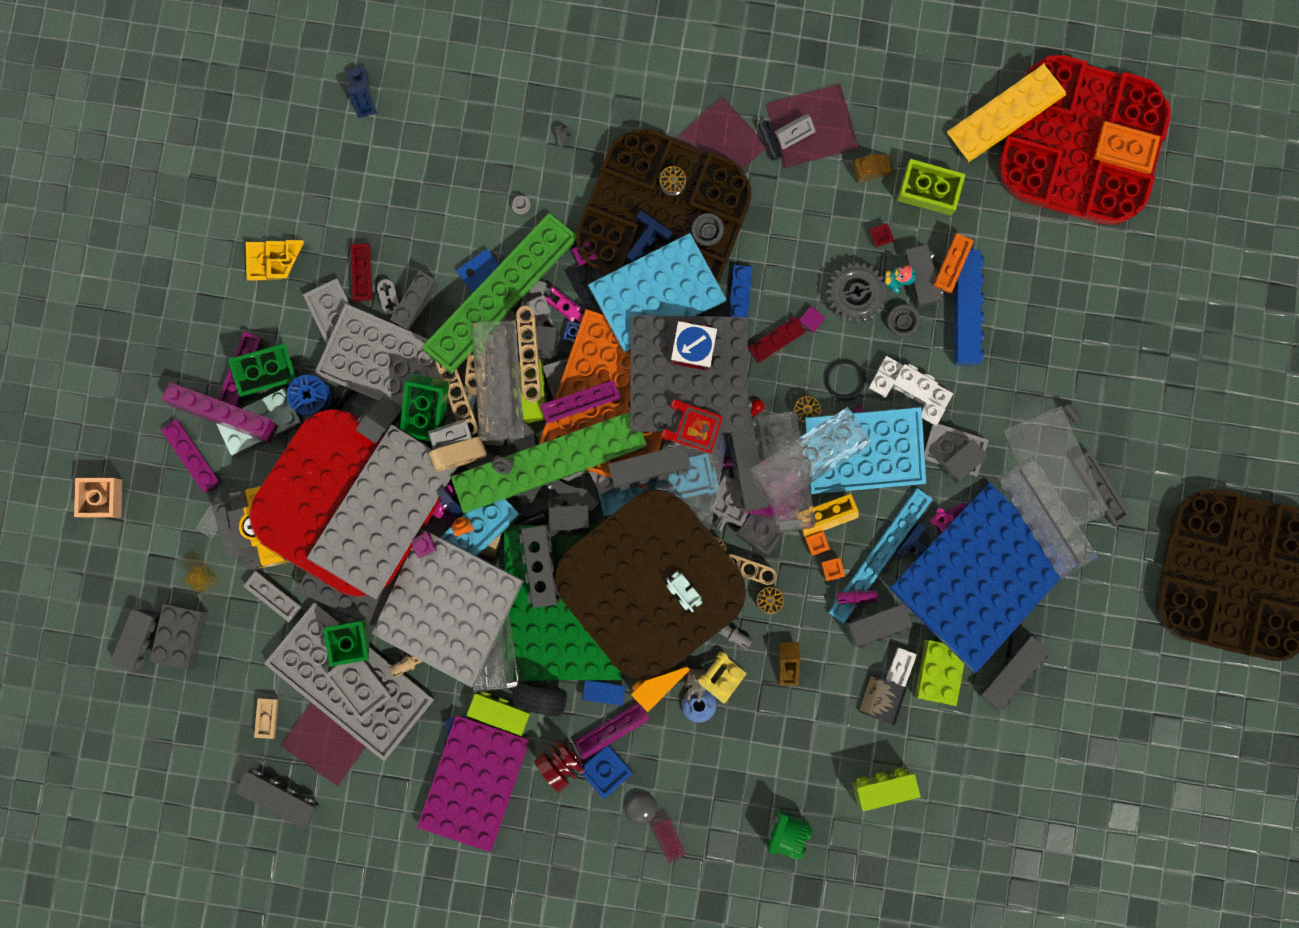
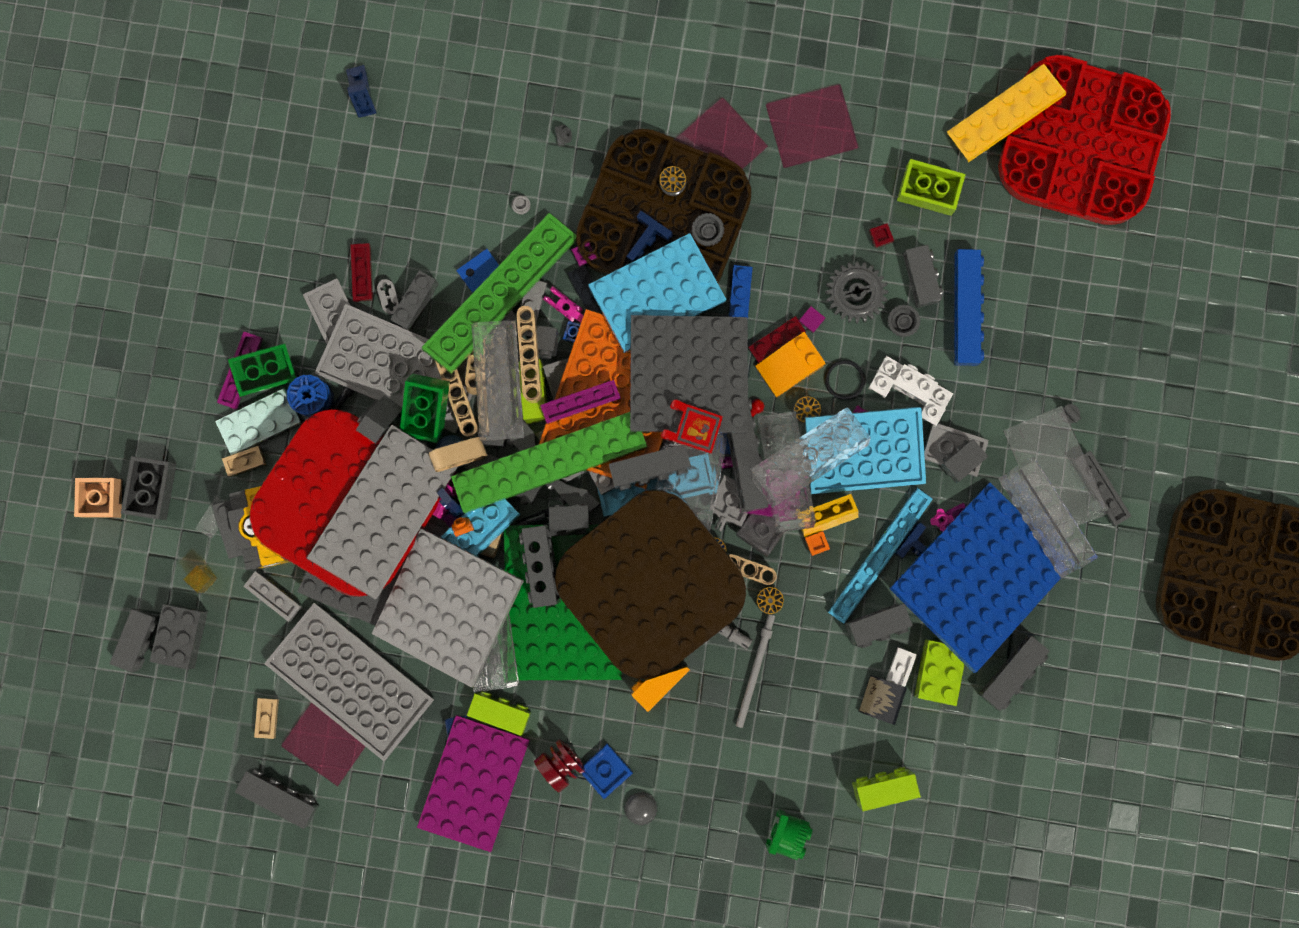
(148, 488): none -> dark grey brick
(190, 456): magenta plate -> none
(219, 412): magenta brick -> none
(244, 461): none -> tan plate
(271, 259): yellow slope -> none
(347, 642): green slope -> none
(358, 688): light grey plate -> none
(404, 665): tan pin -> none
(423, 545): magenta plate -> none
(449, 434): light grey plate -> none
(503, 465): dark grey plate -> none
(540, 308): light grey plate -> none
(540, 698): black tyre -> none
(603, 693): blue slope -> none
(611, 730): magenta plate -> none
(669, 840): clear pink plate -> none
(678, 586): light aqua hinge -> none
(693, 345): piece -> none
(693, 684): light grey plate -> none
(699, 716): medium blue piece -> none
(726, 682): light yellow plate -> none
(765, 634): none -> light grey bar
(770, 140): black pin -> none
(789, 663): pearl gold slope -> none
(790, 364): none -> light orange slope
(794, 131): light grey plate -> none
(833, 569): orange plate -> none
(857, 597): magenta pin -> none
(871, 167): pearl gold slope -> none
(900, 276): animal -> none
(953, 263): orange tile -> none
(1126, 147): orange plate -> none

